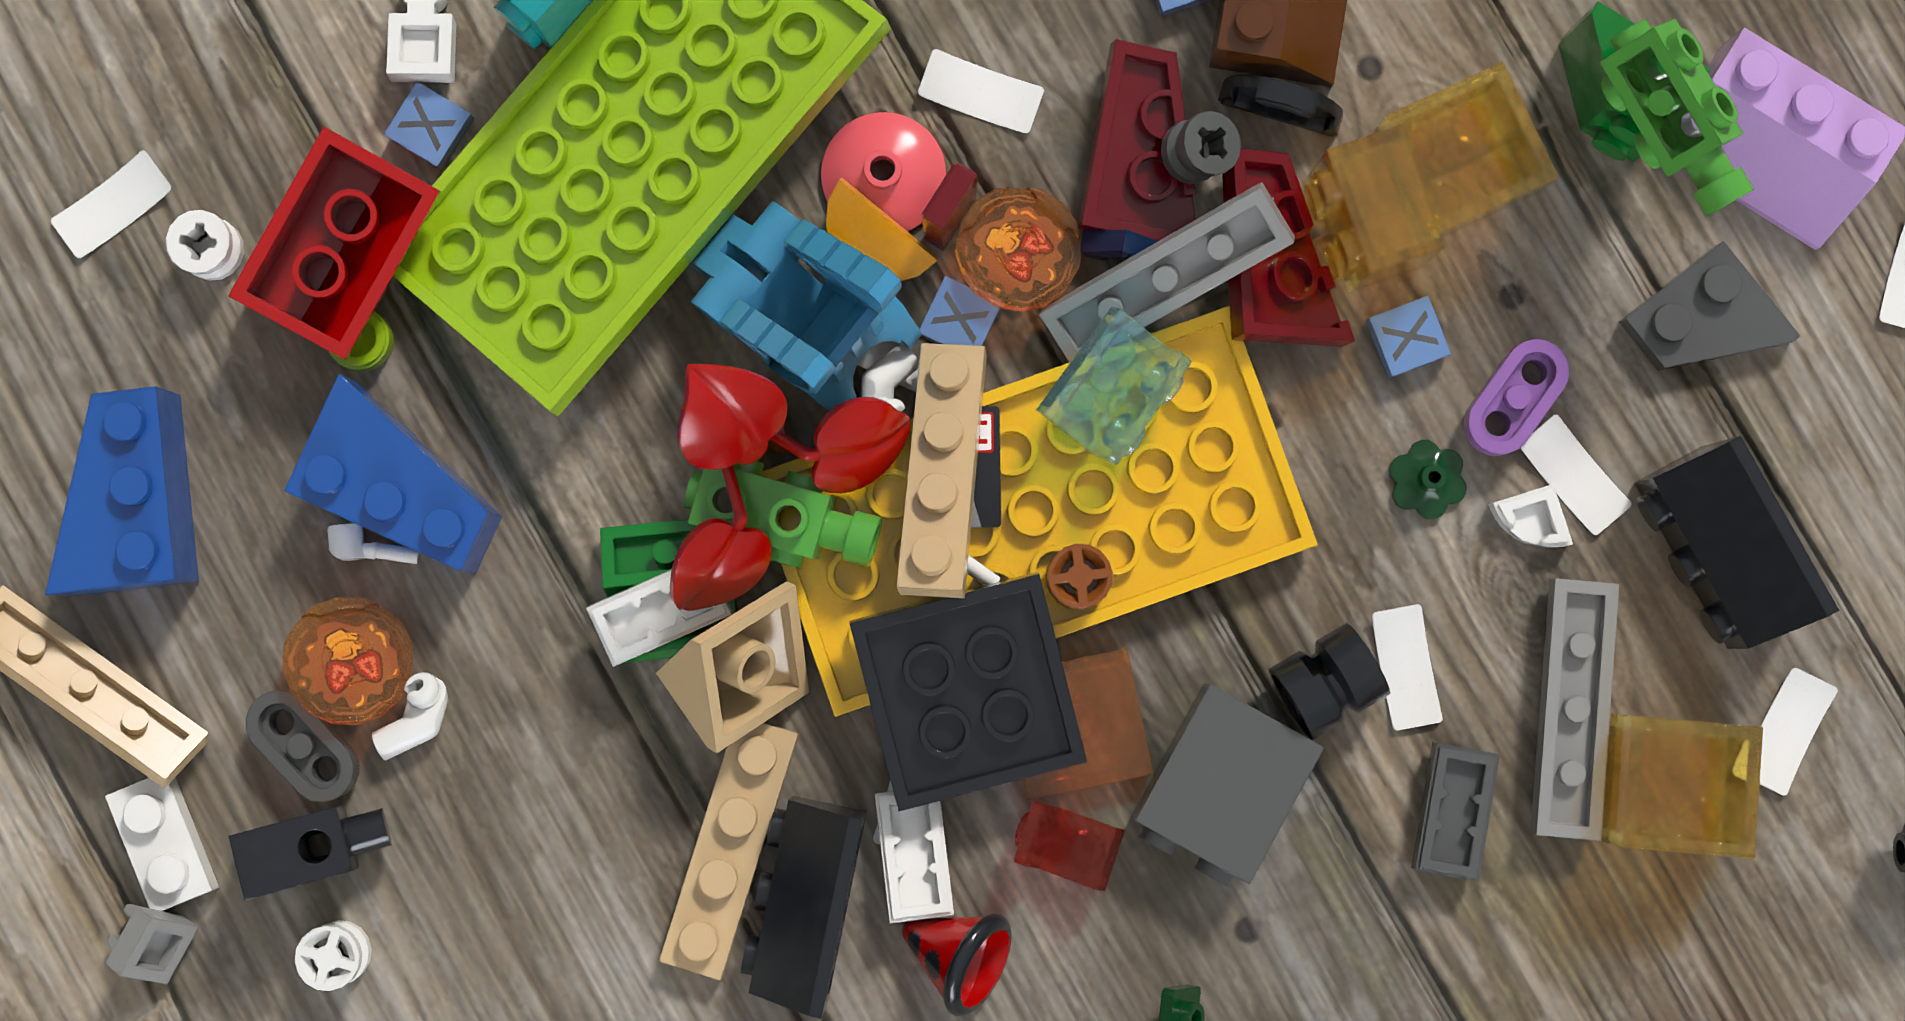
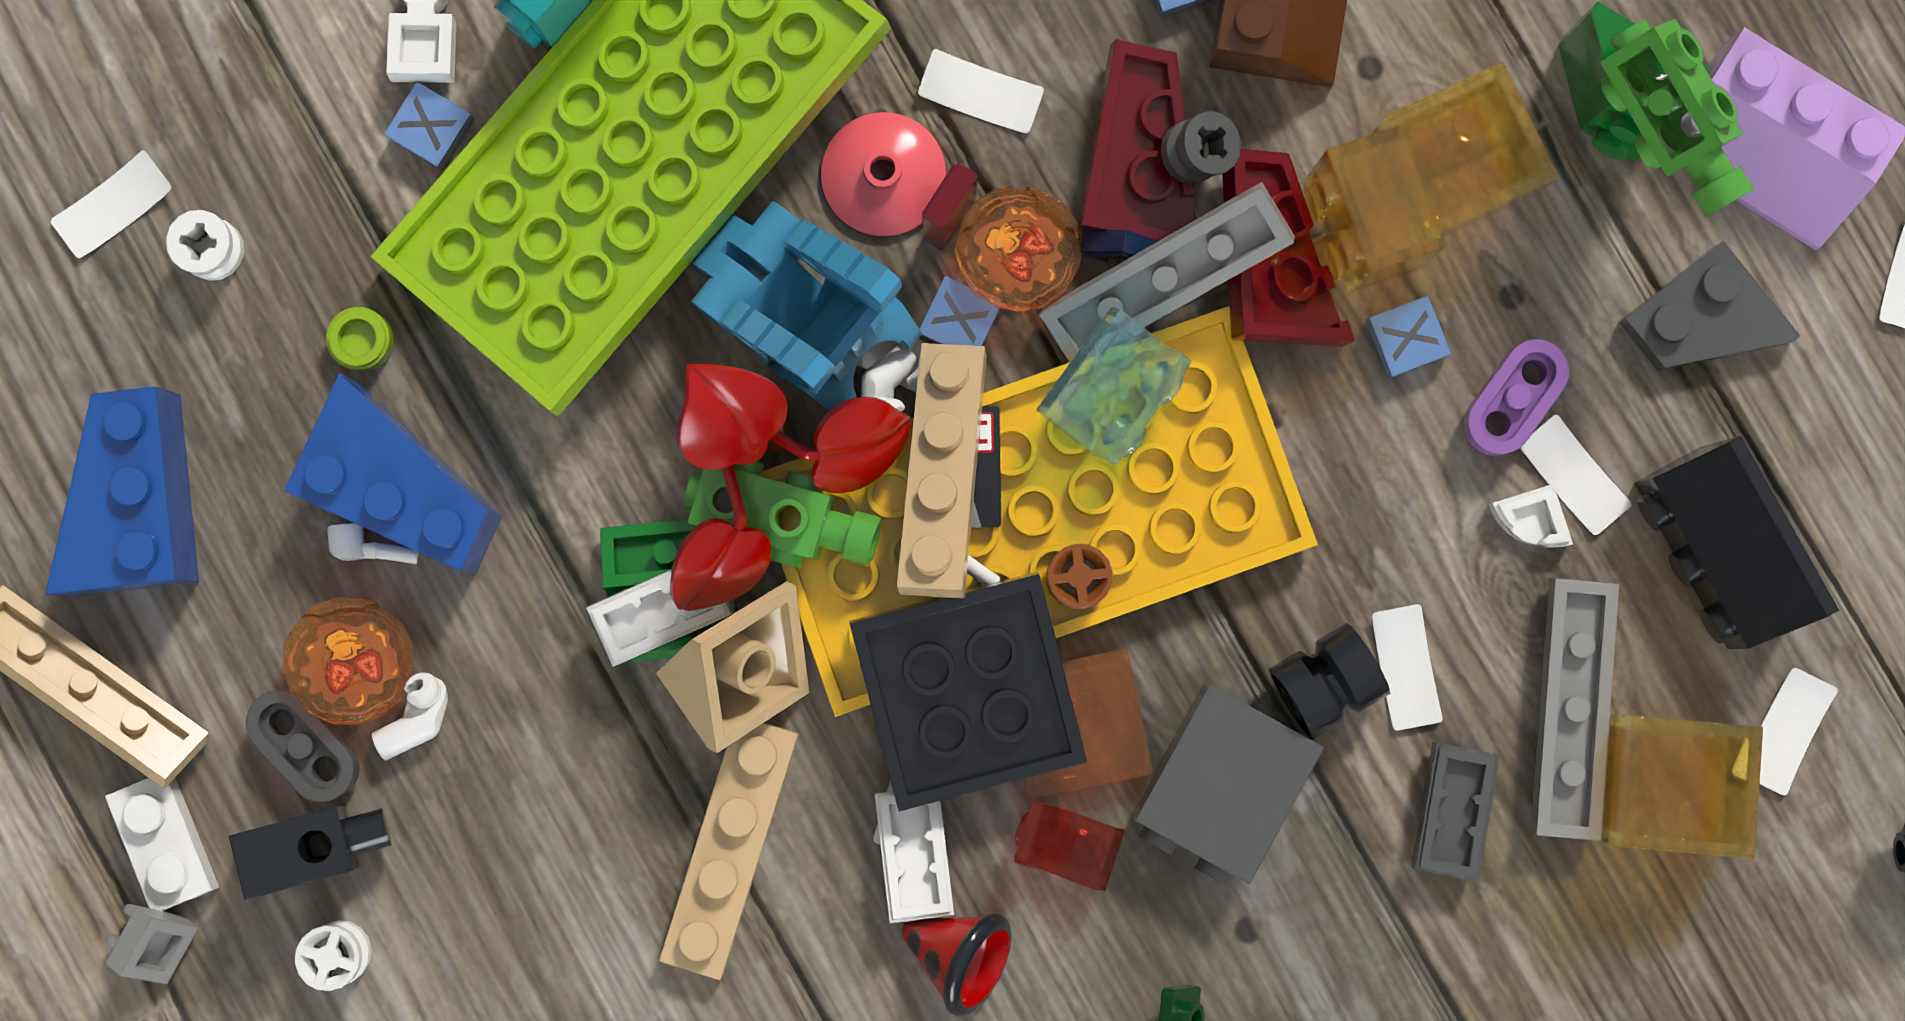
(334, 243): red slope -> none
(804, 904): black slope -> none
(874, 233): light orange tile -> none
(1282, 102): black tile -> none
(1412, 484): dark green plant -> none

